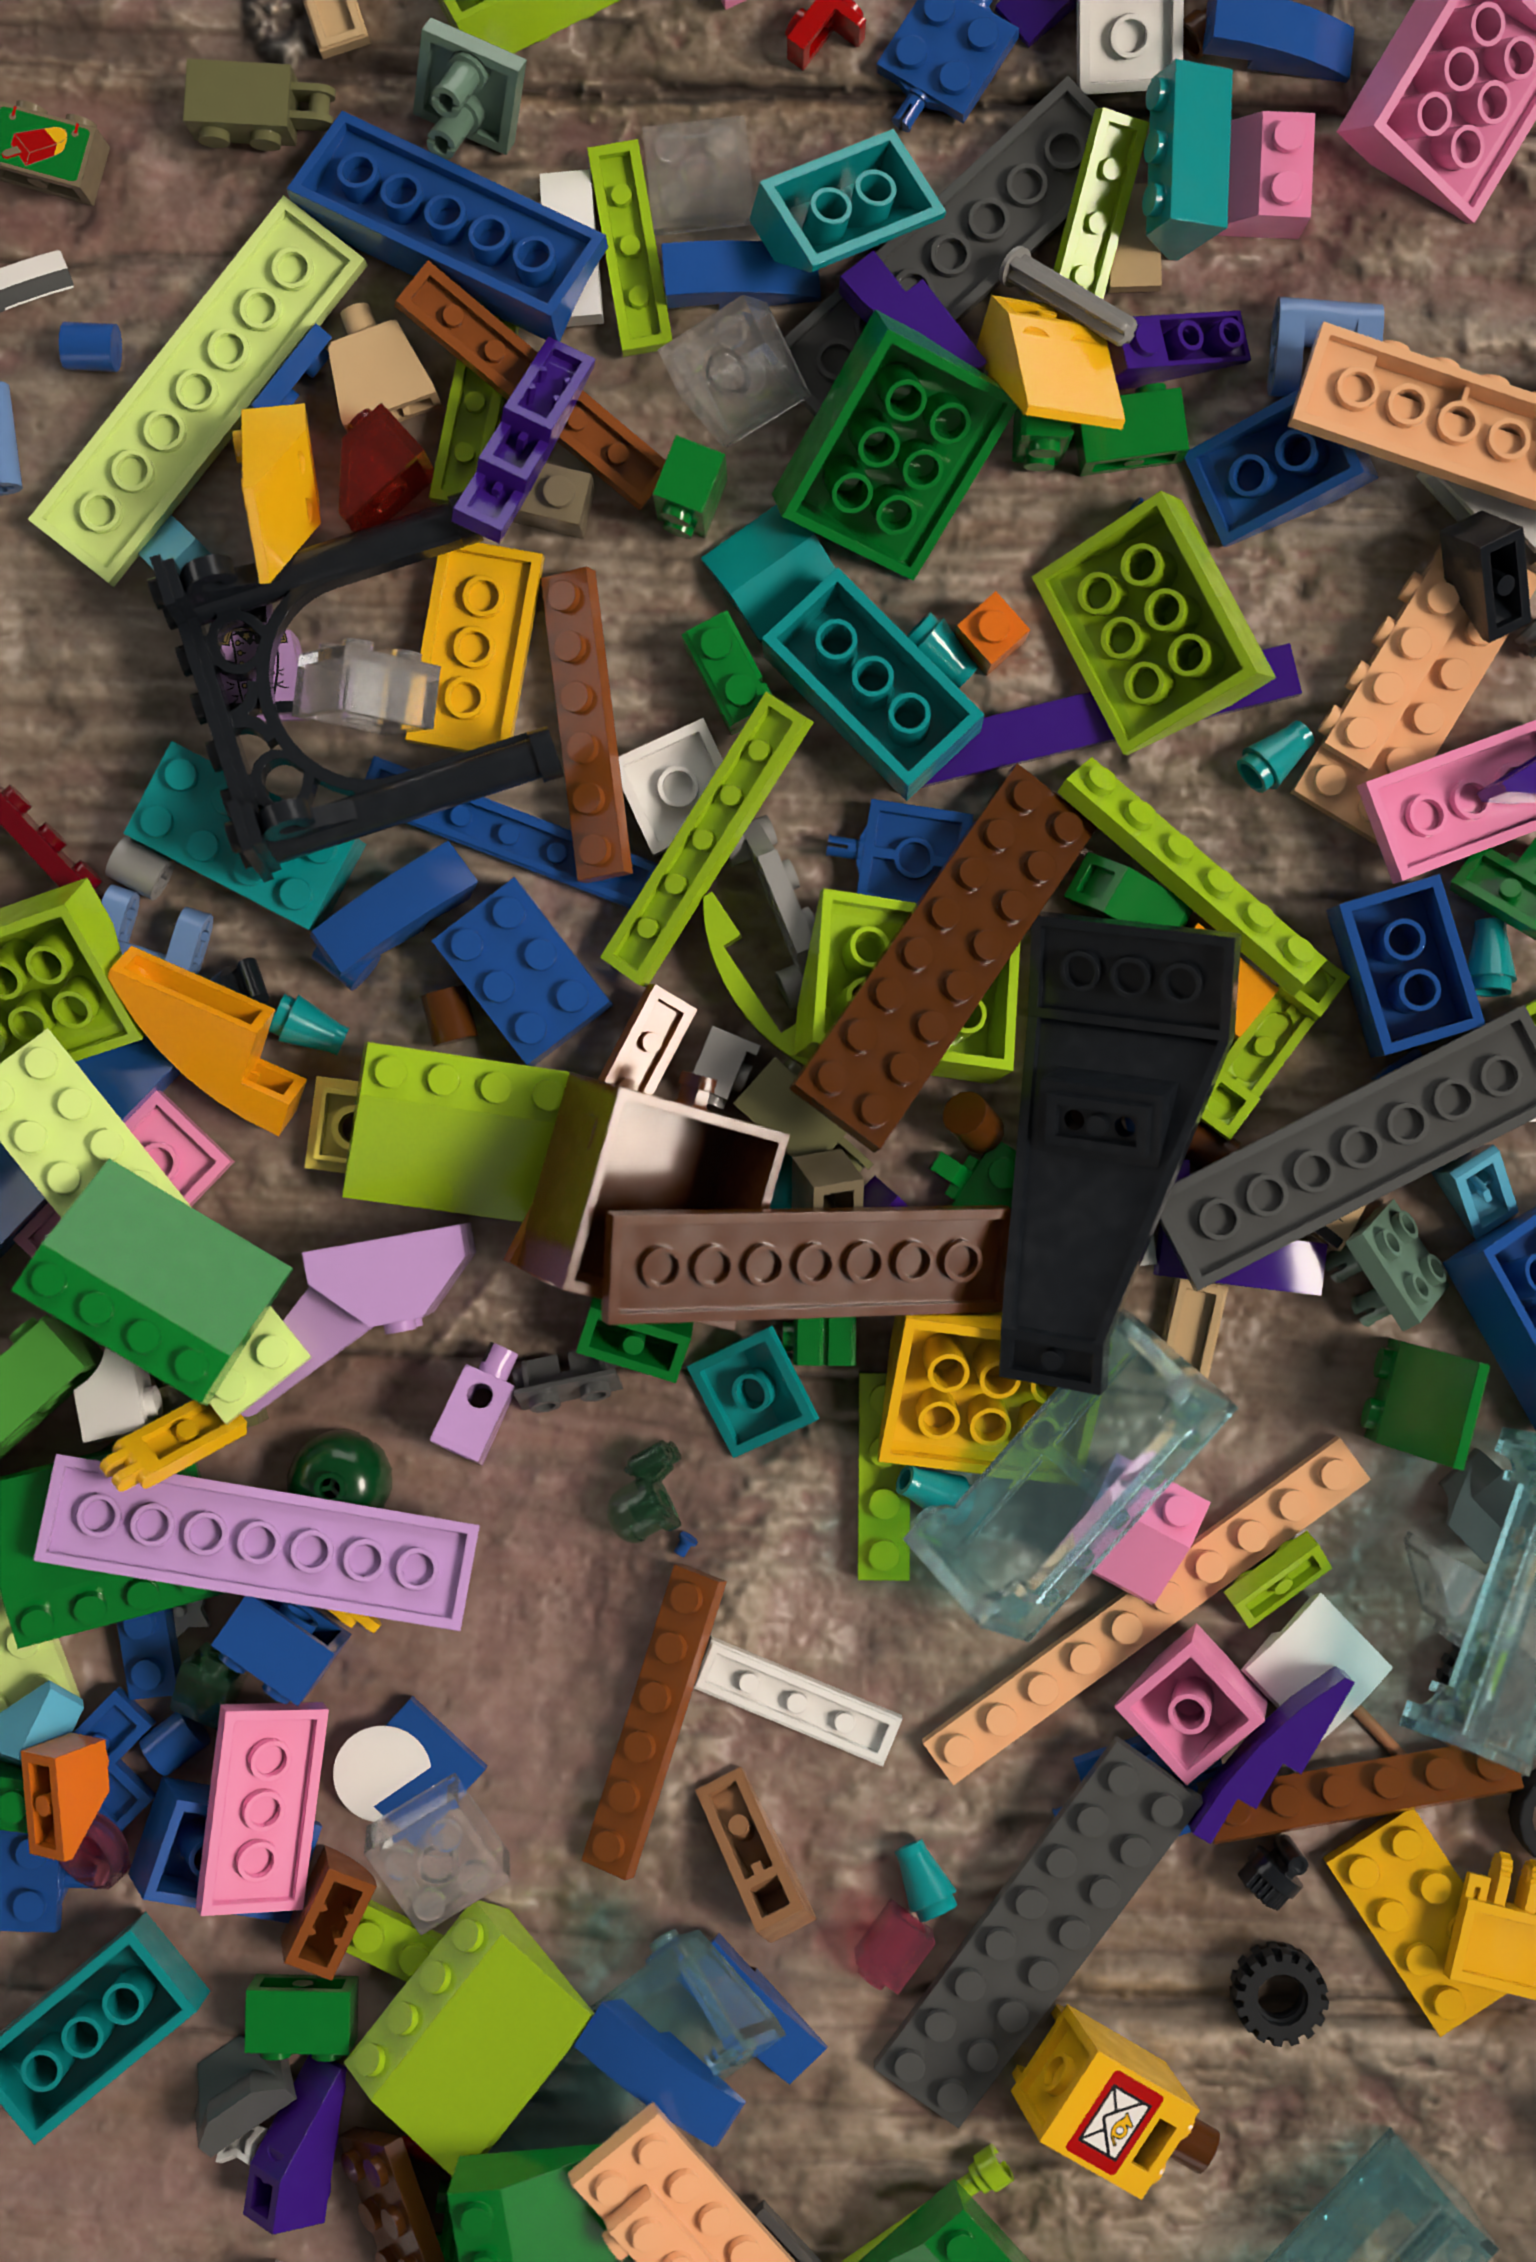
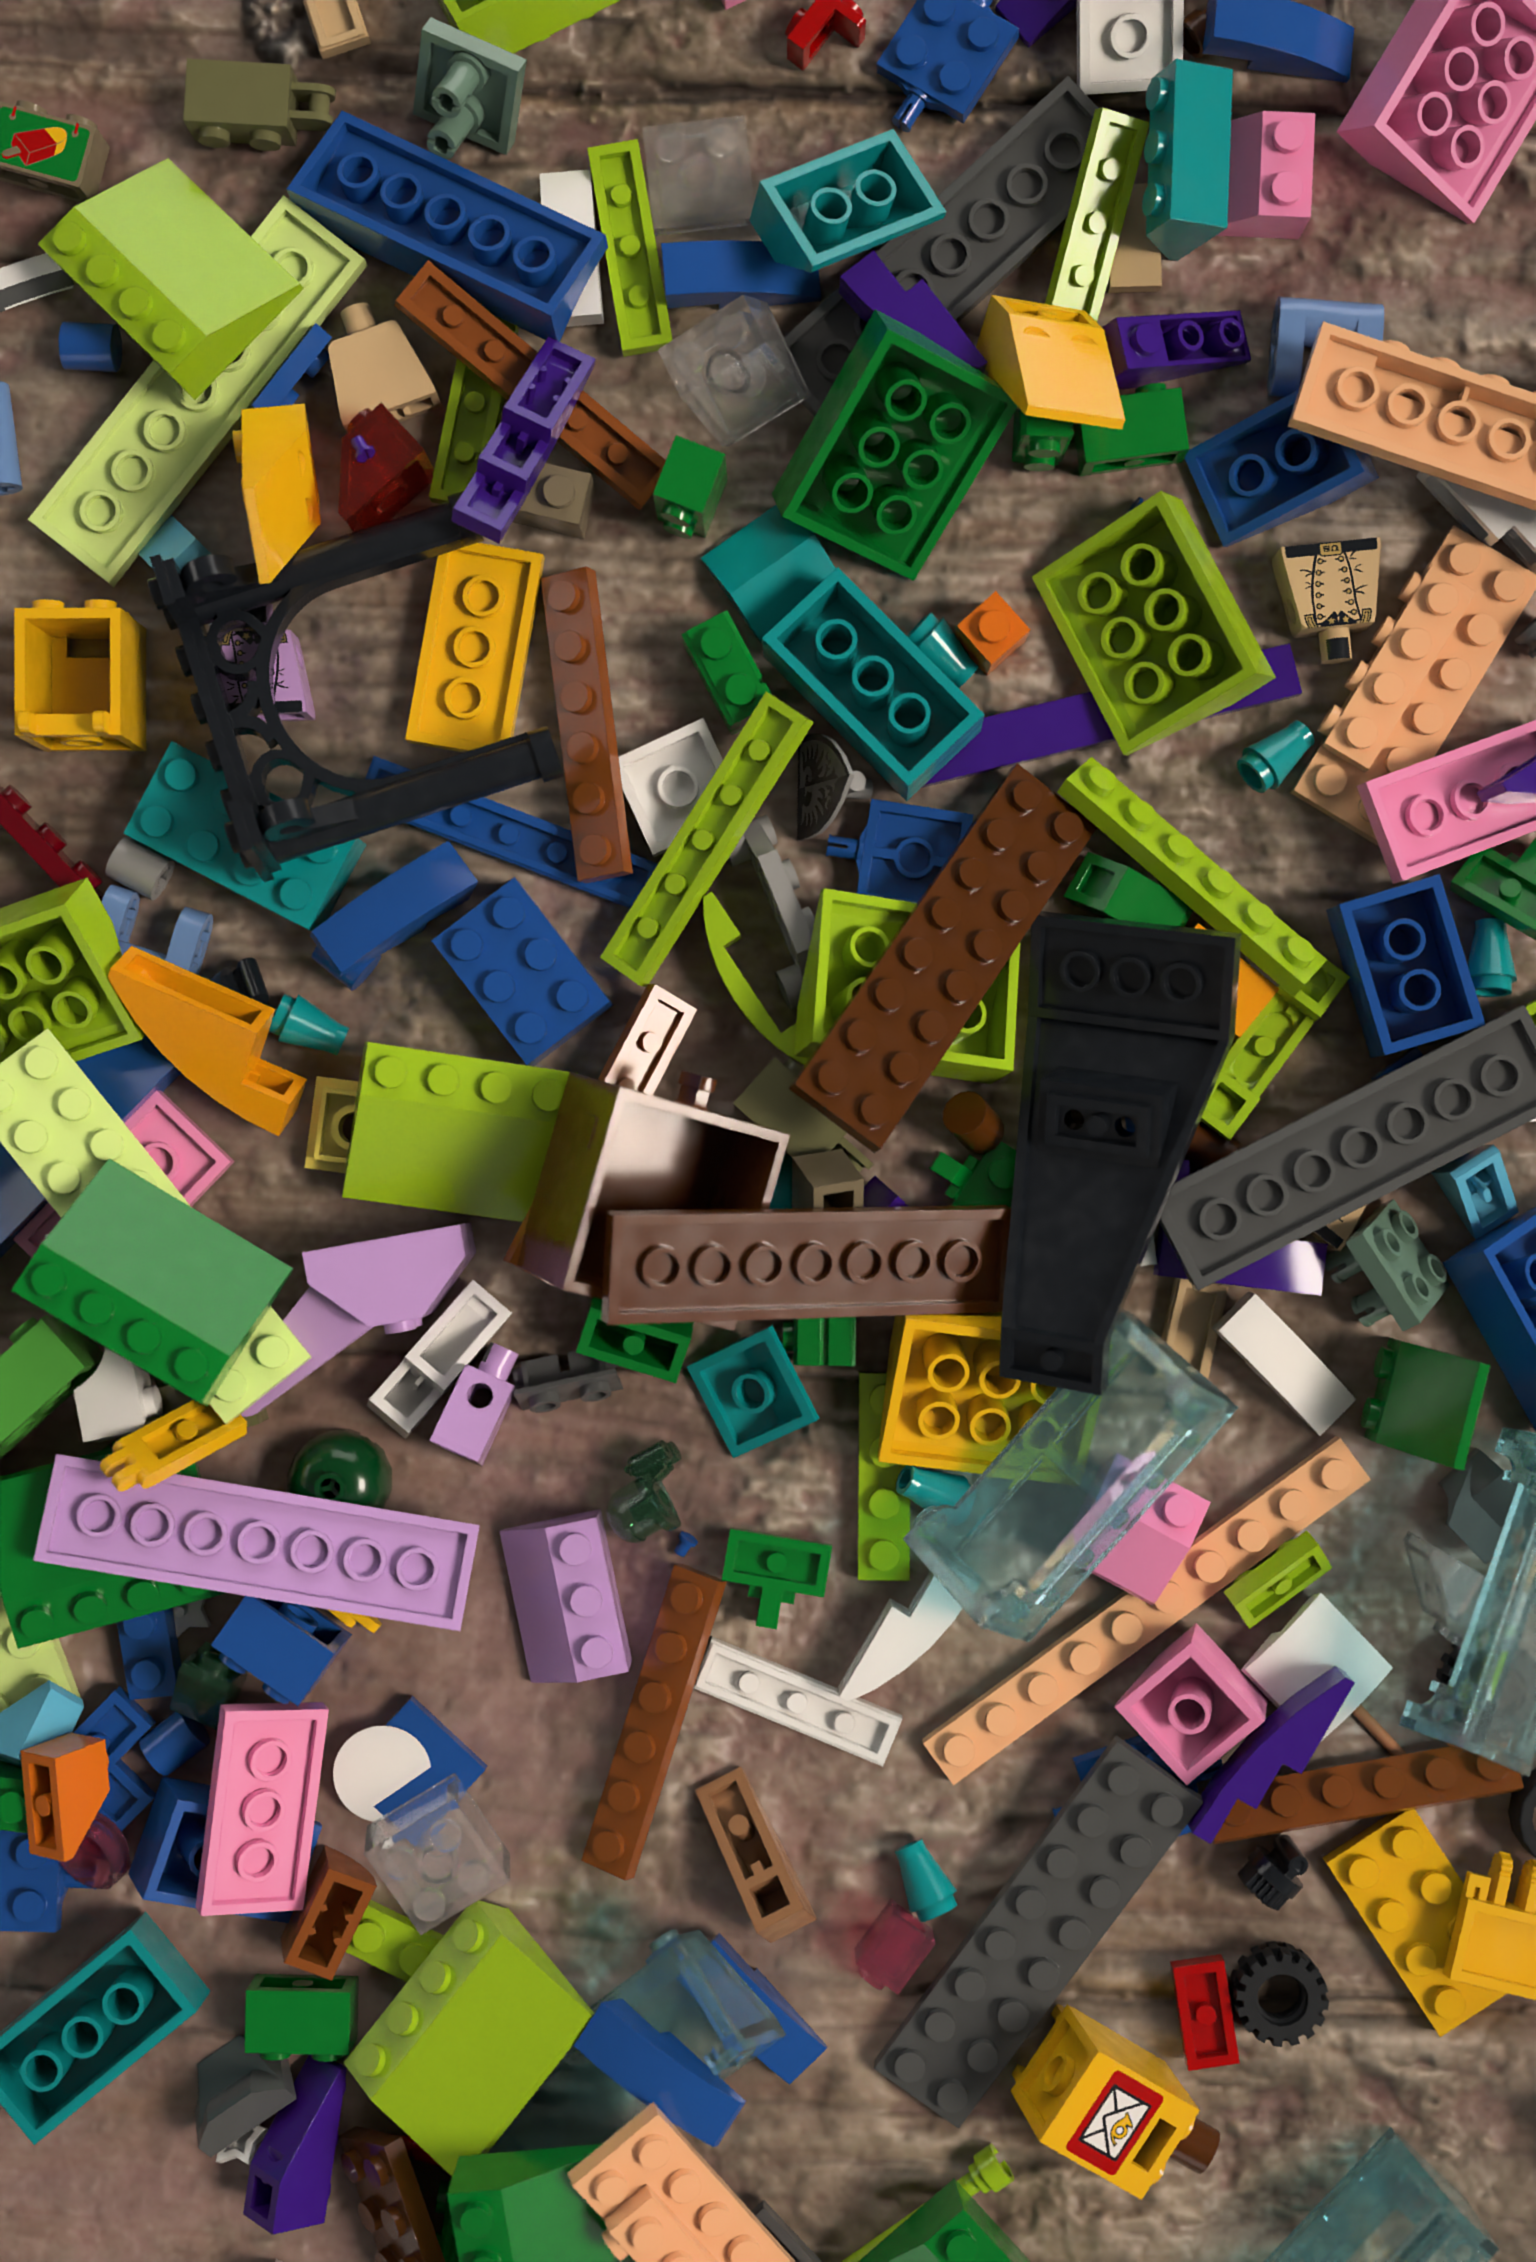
(79, 700): none -> yellow container
(172, 272): none -> lime slope
(362, 450): none -> dark purple piece
(366, 688): clear brick -> none
(438, 1359): none -> white slope
(449, 1015): reddish brown piece -> none
(566, 1599): none -> lavender slope
(724, 1061): light grey brick -> none
(775, 1569): none -> green hinge
(824, 784): none -> shield
(900, 1638): none -> white slope
(1066, 296): light grey axle -> none
(1204, 2012): none -> red plate
(1284, 1362): none -> white slope
(1329, 592): none -> tan torso
(1489, 571): black slope -> none

